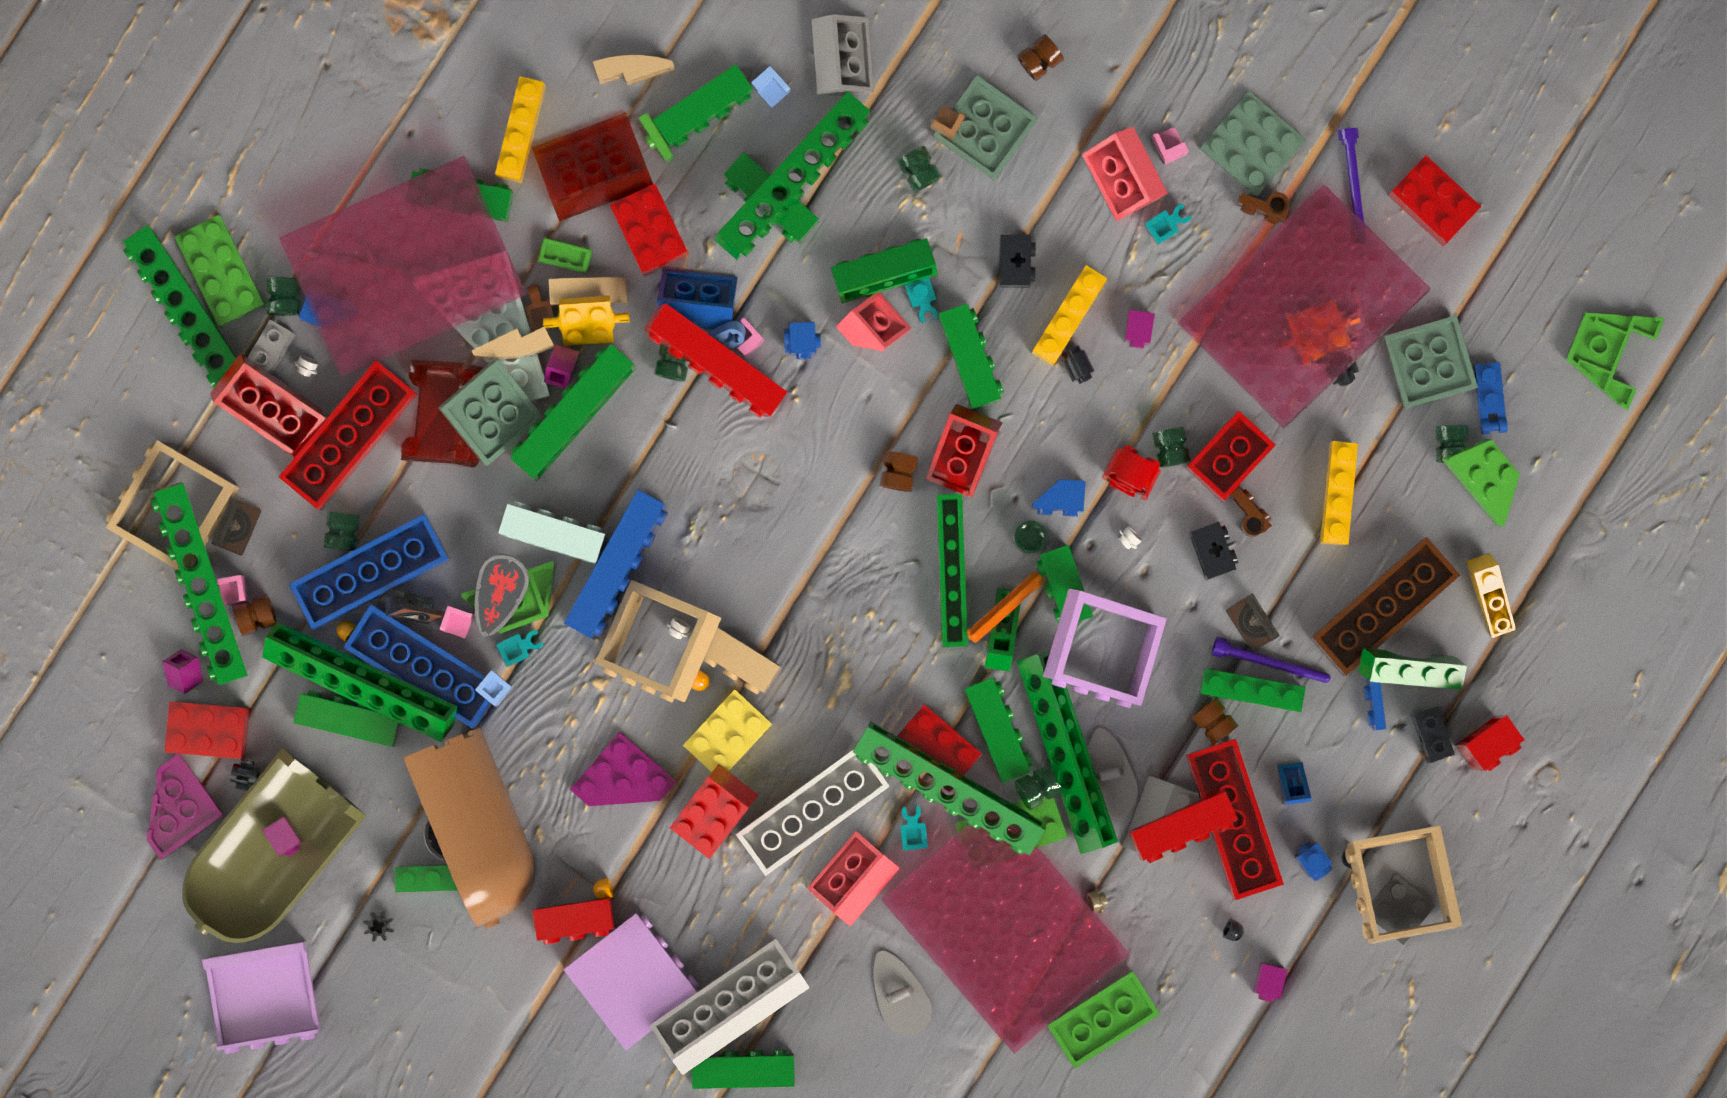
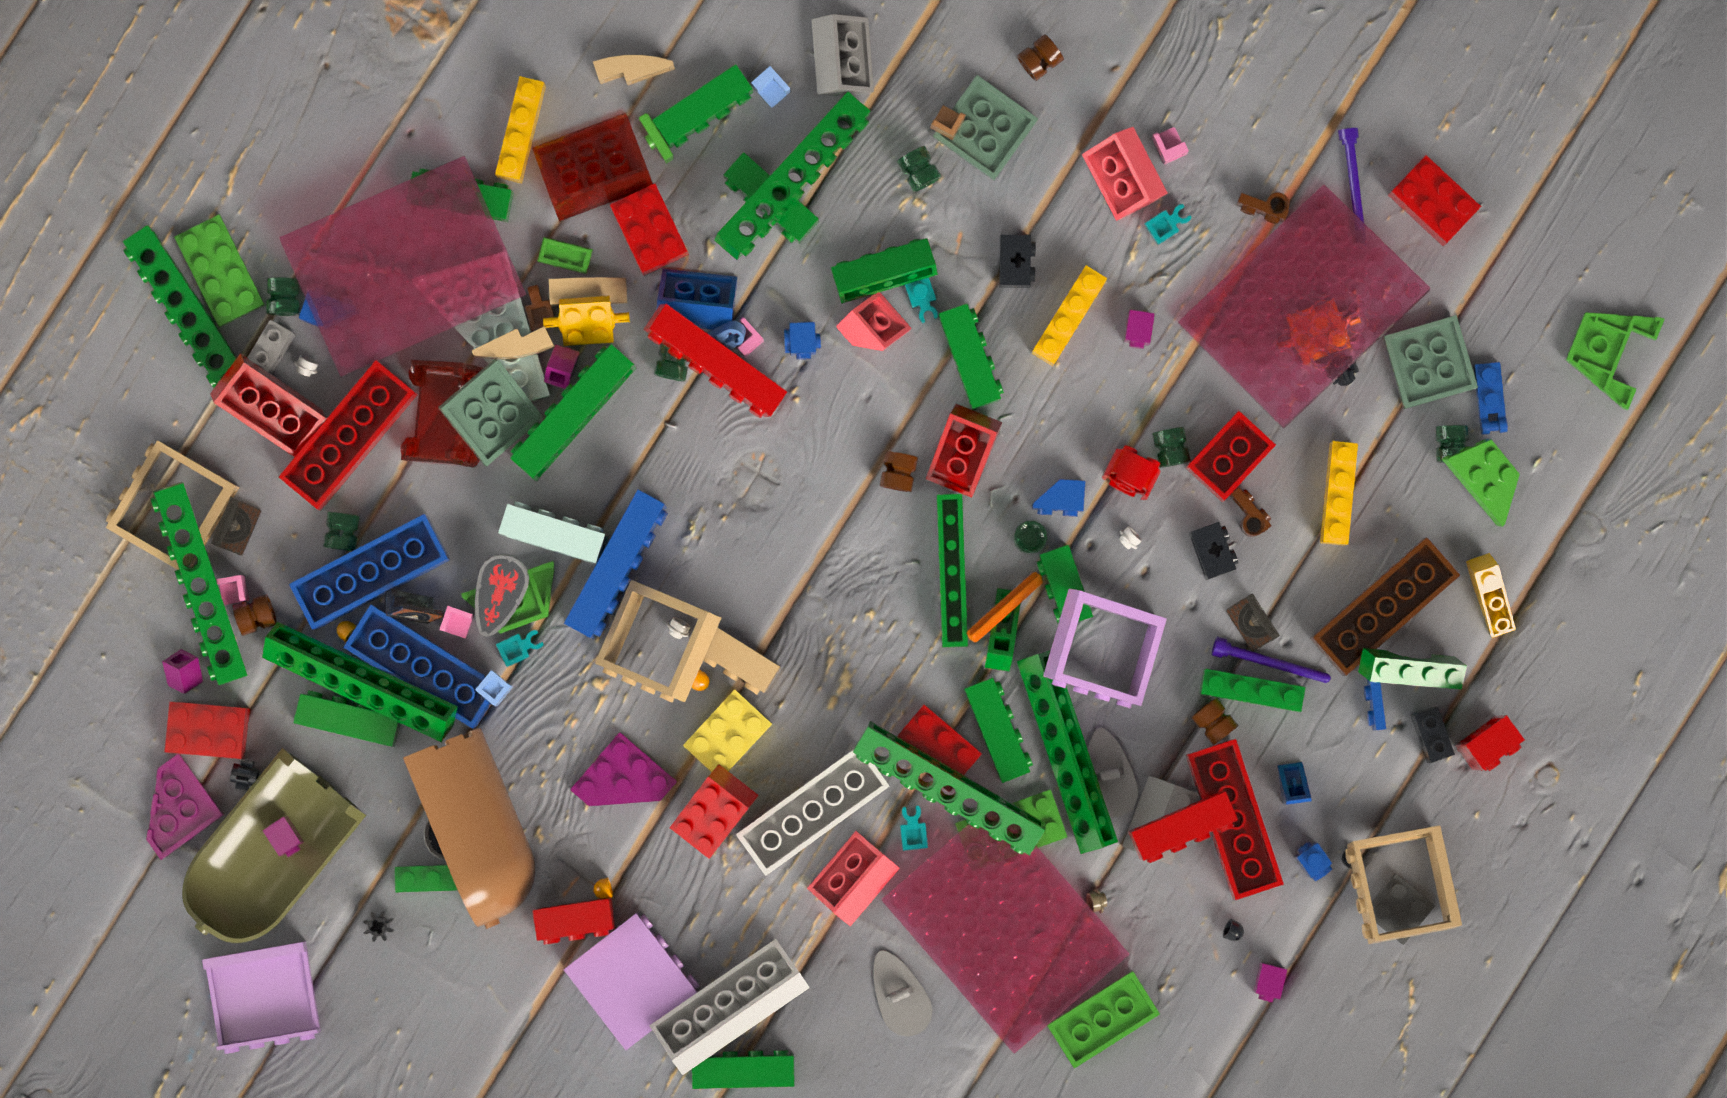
(1029, 790): clear green wheel -> none
(1077, 364): black brick -> none
(1252, 144): sand green plate -> none

